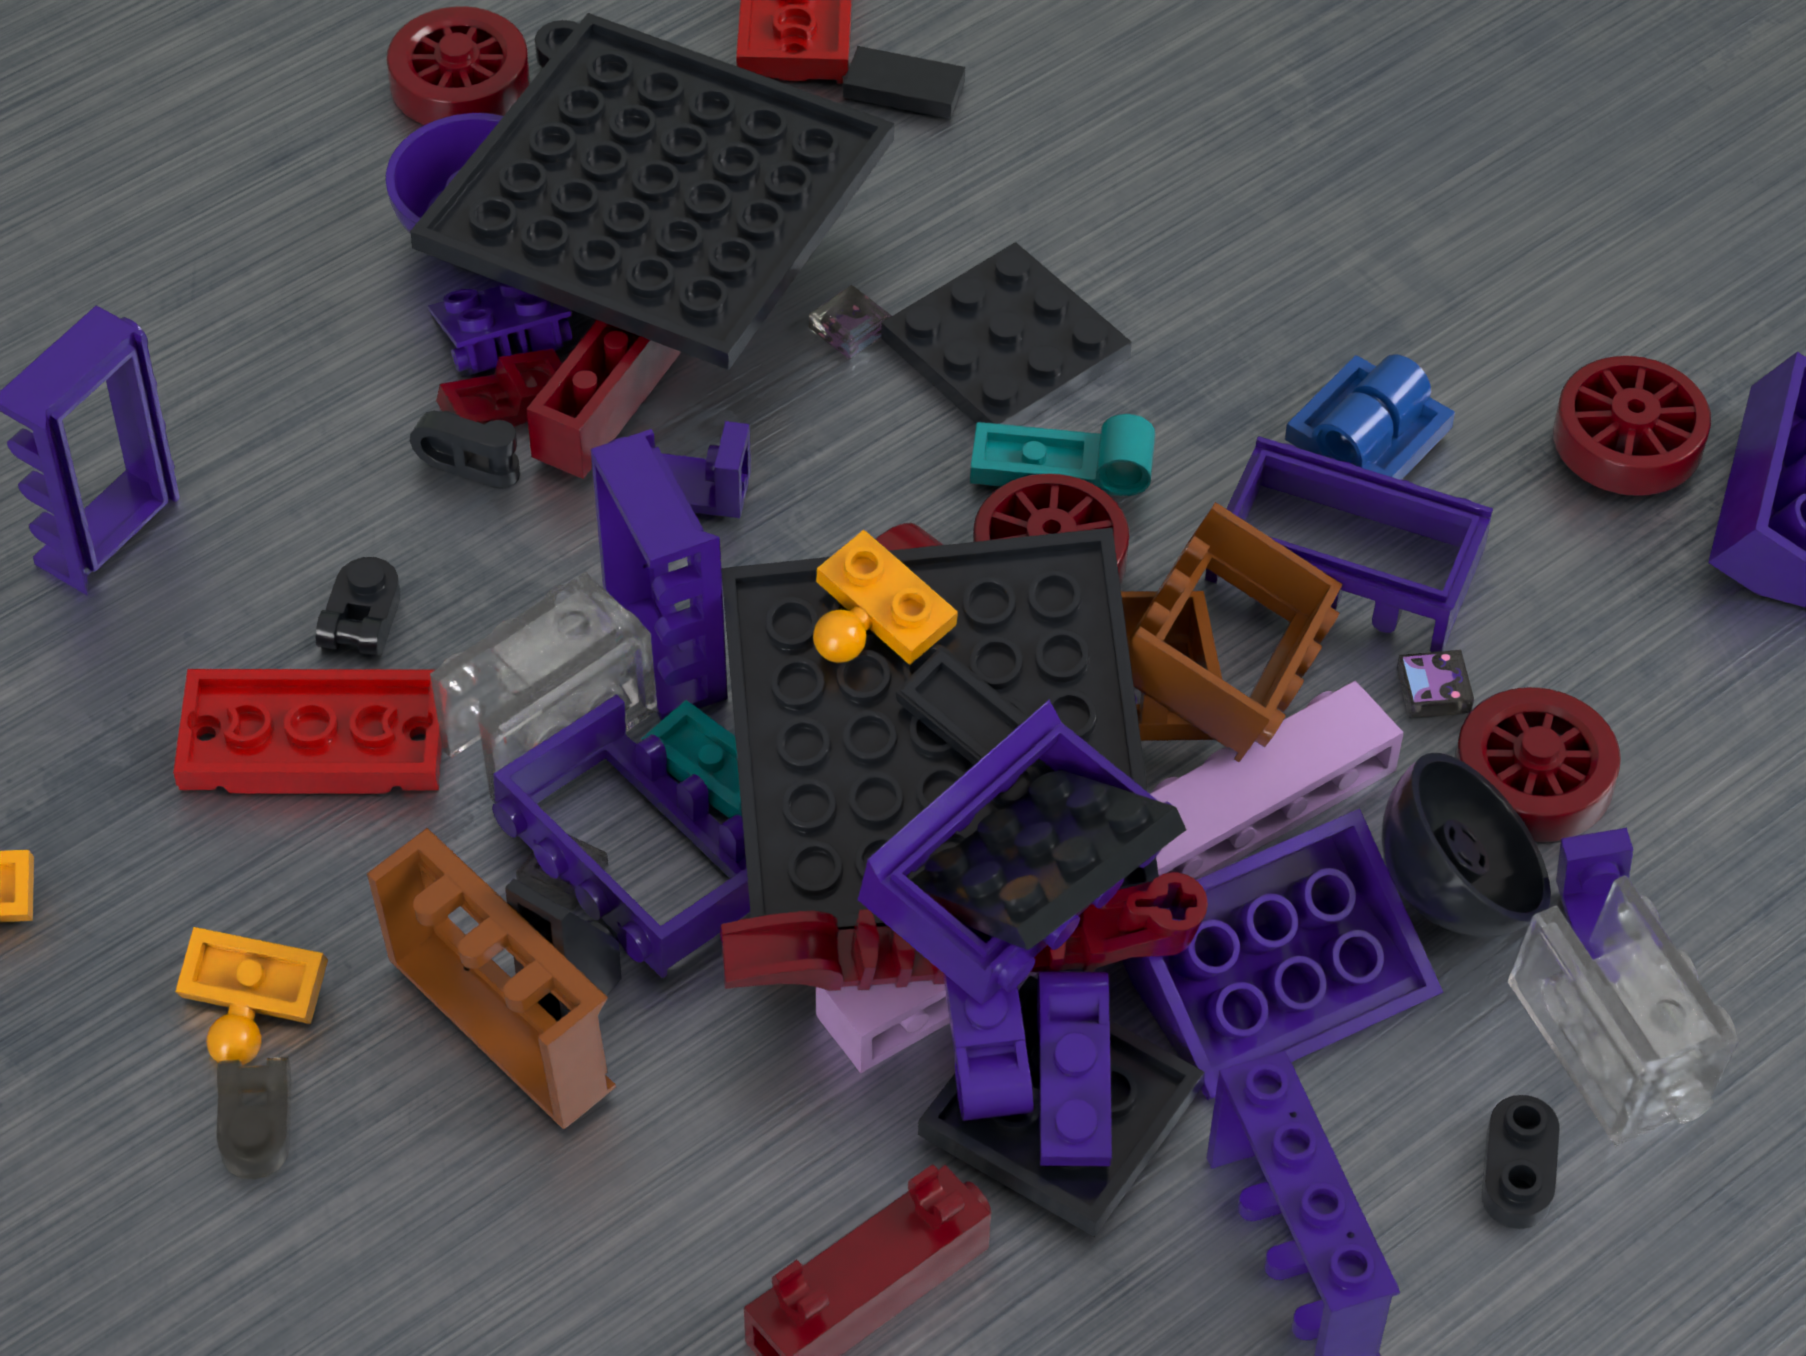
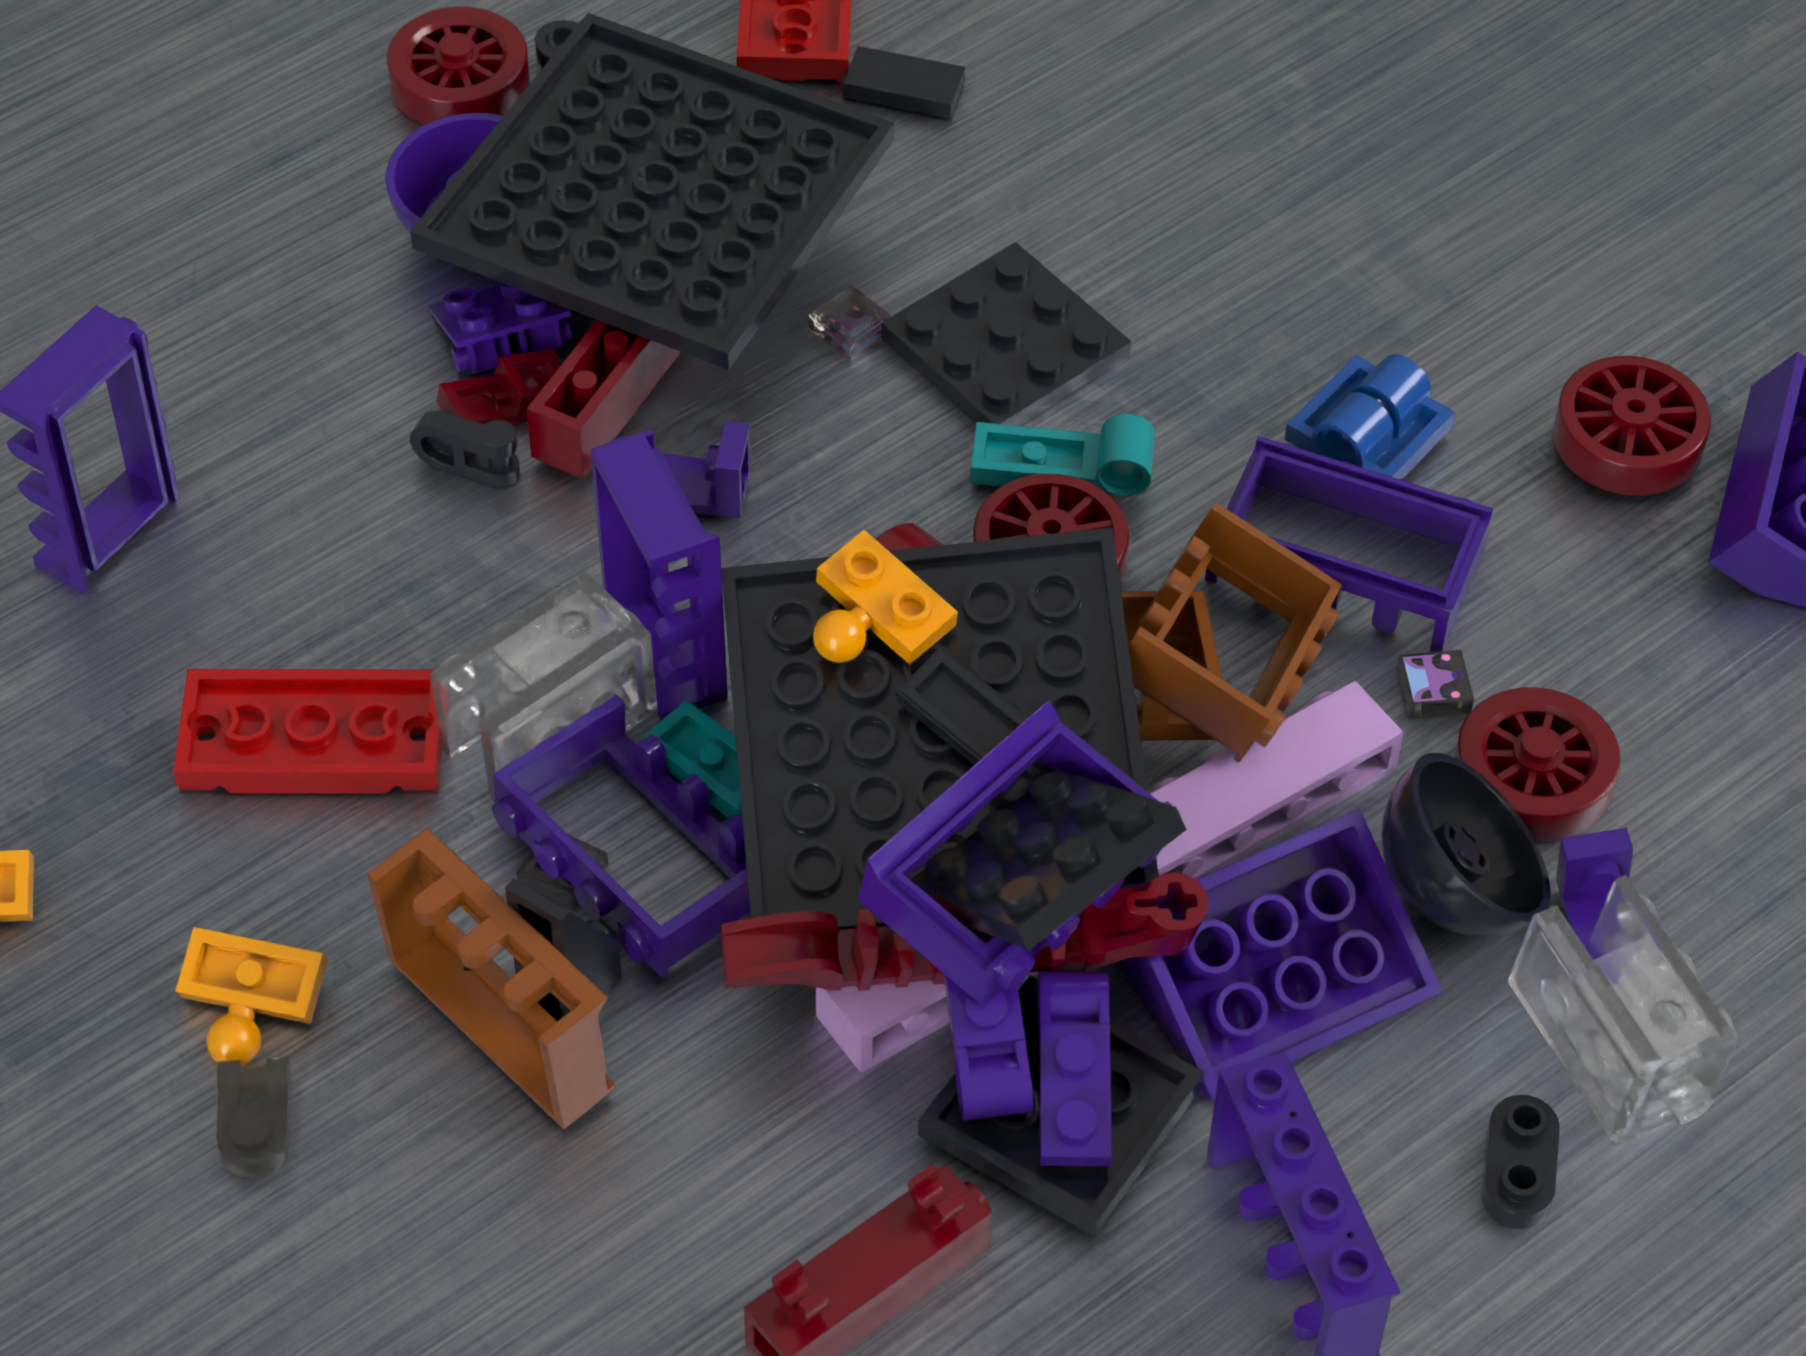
(362, 591): black plate -> none

